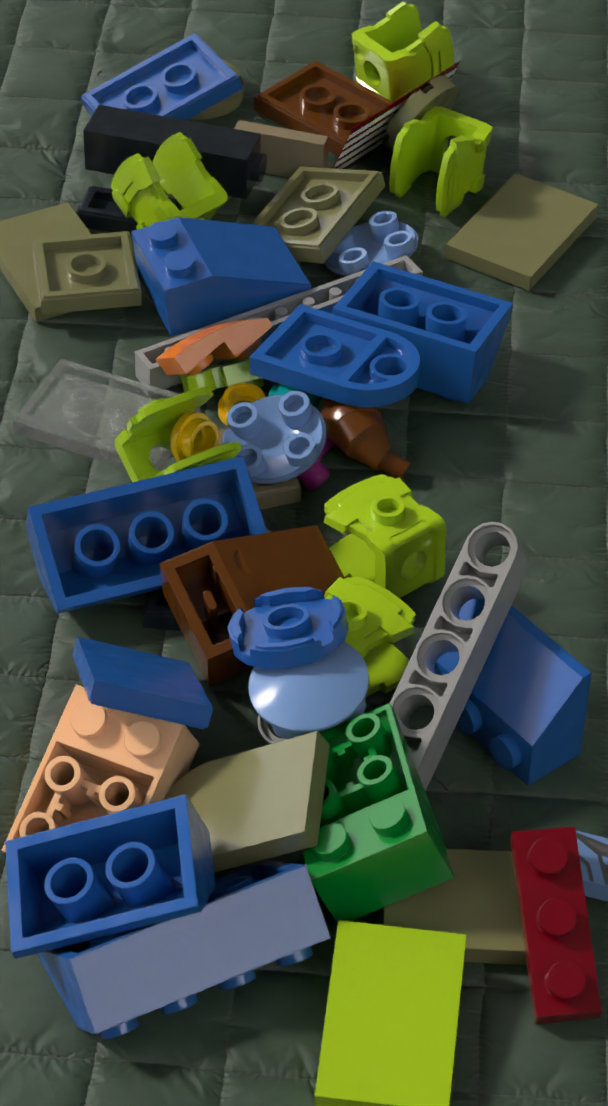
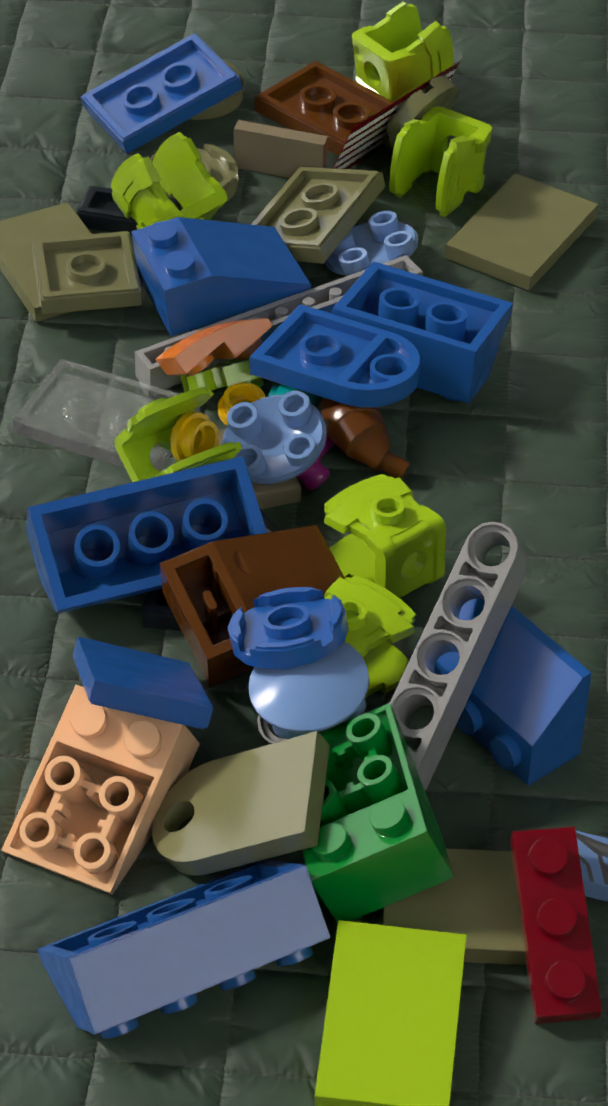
(107, 875): blue slope -> none
(226, 153): black brick -> none

